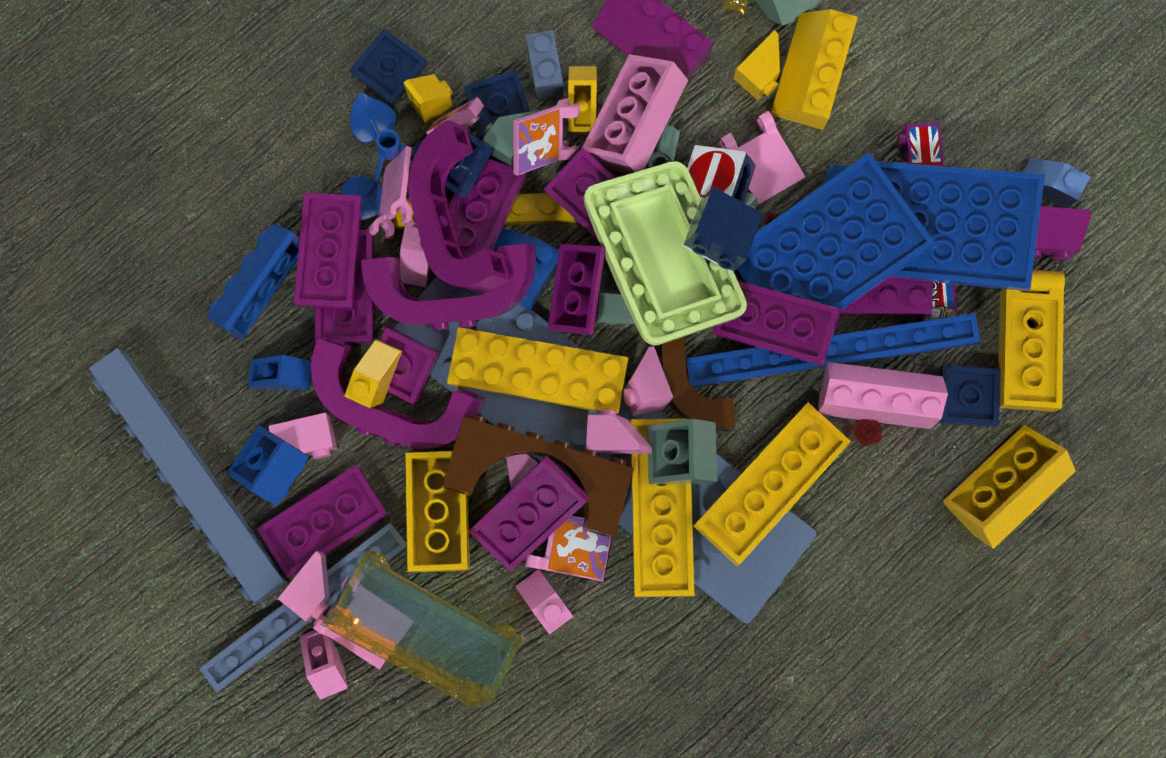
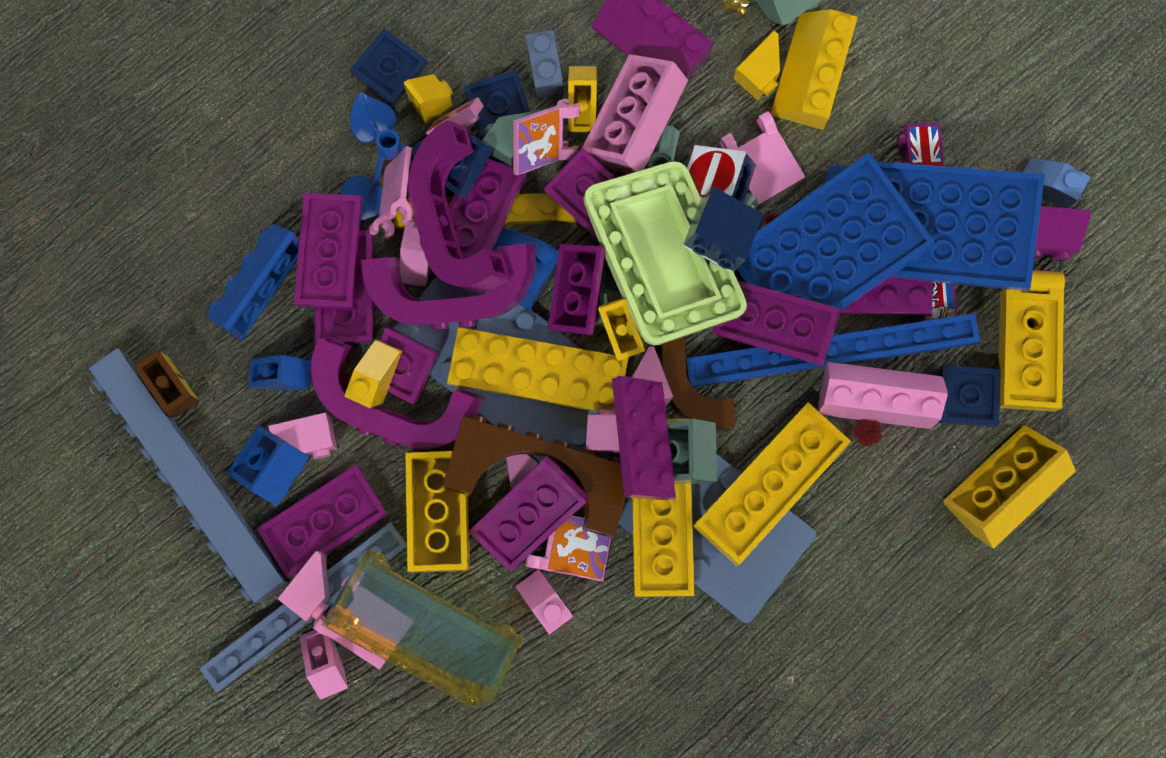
(166, 384): none -> reddish brown brick
(621, 329): none -> yellow slope
(643, 438): none -> magenta plate

